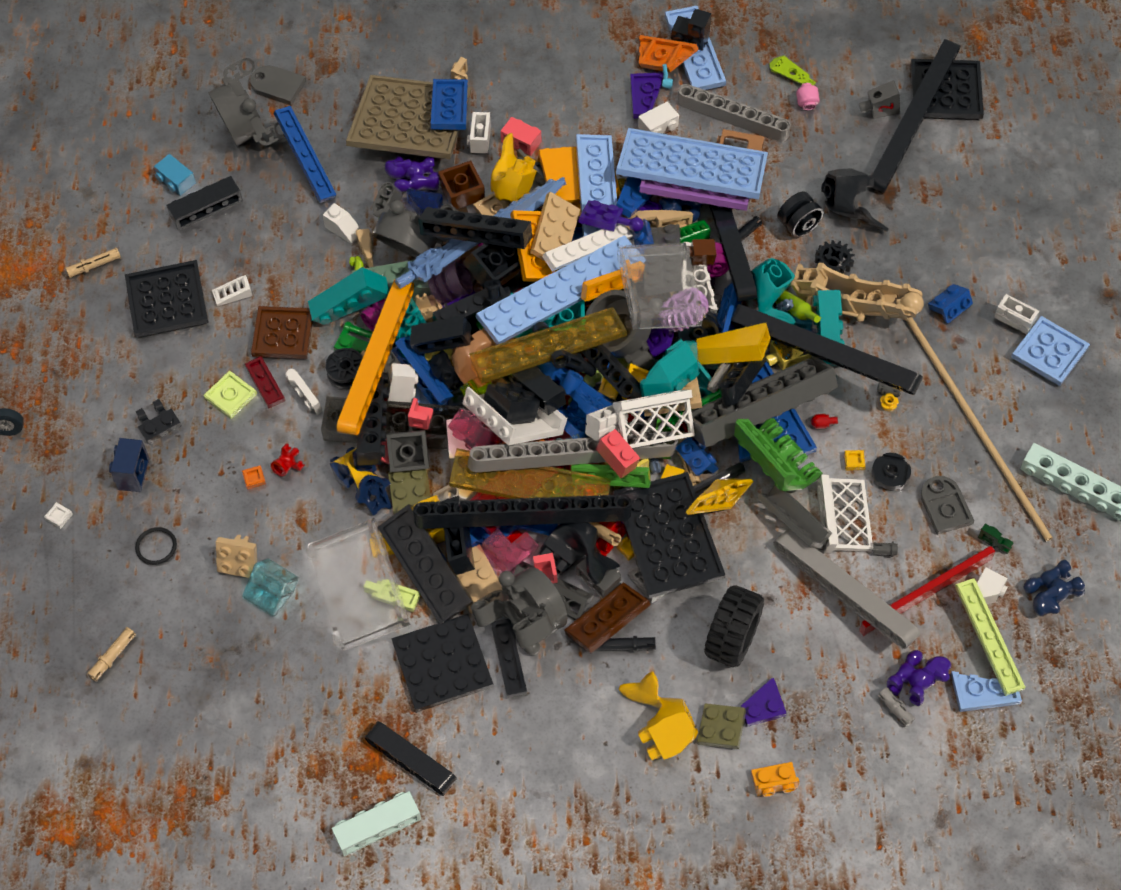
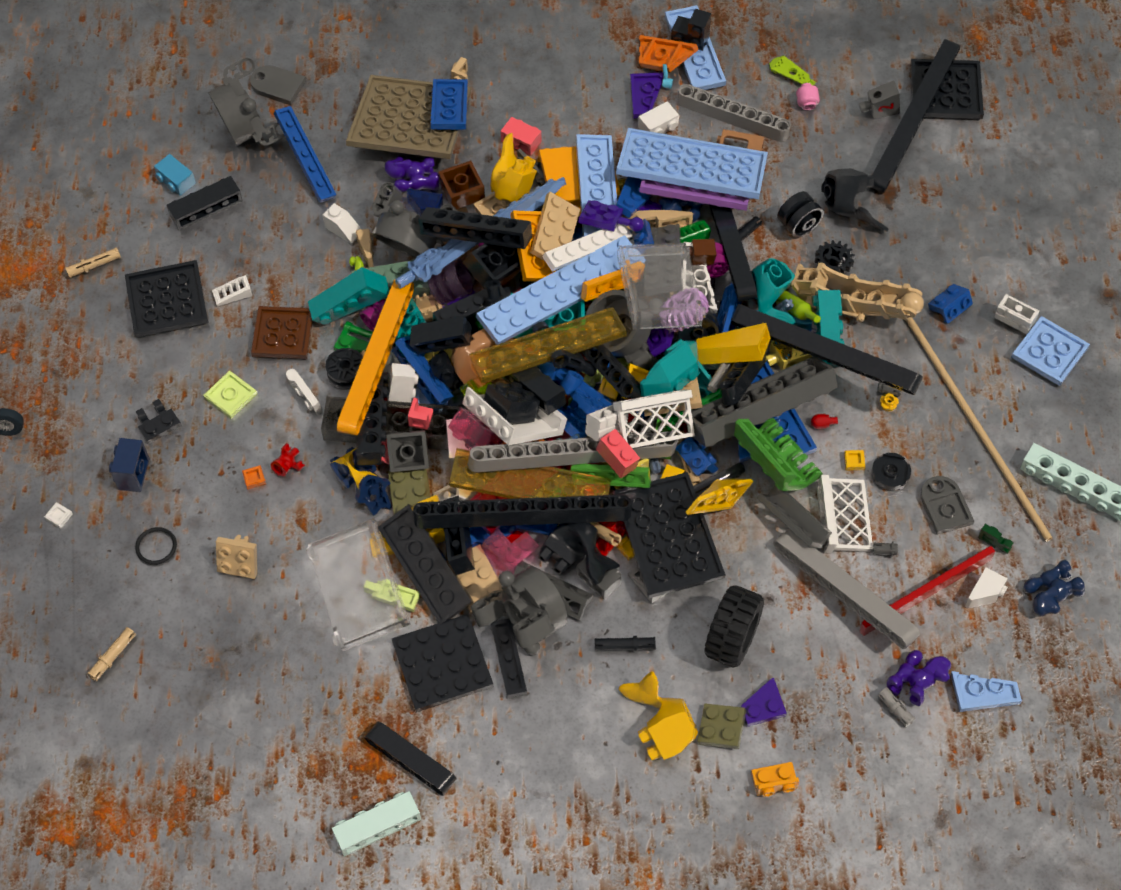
(264, 382): dark red tile -> none
(270, 586): clear light blue slope -> none
(479, 132): white brick -> none
(547, 565): coral panel -> none
(607, 617): reddish brown tile -> none
(990, 637): yellowish green tile -> none

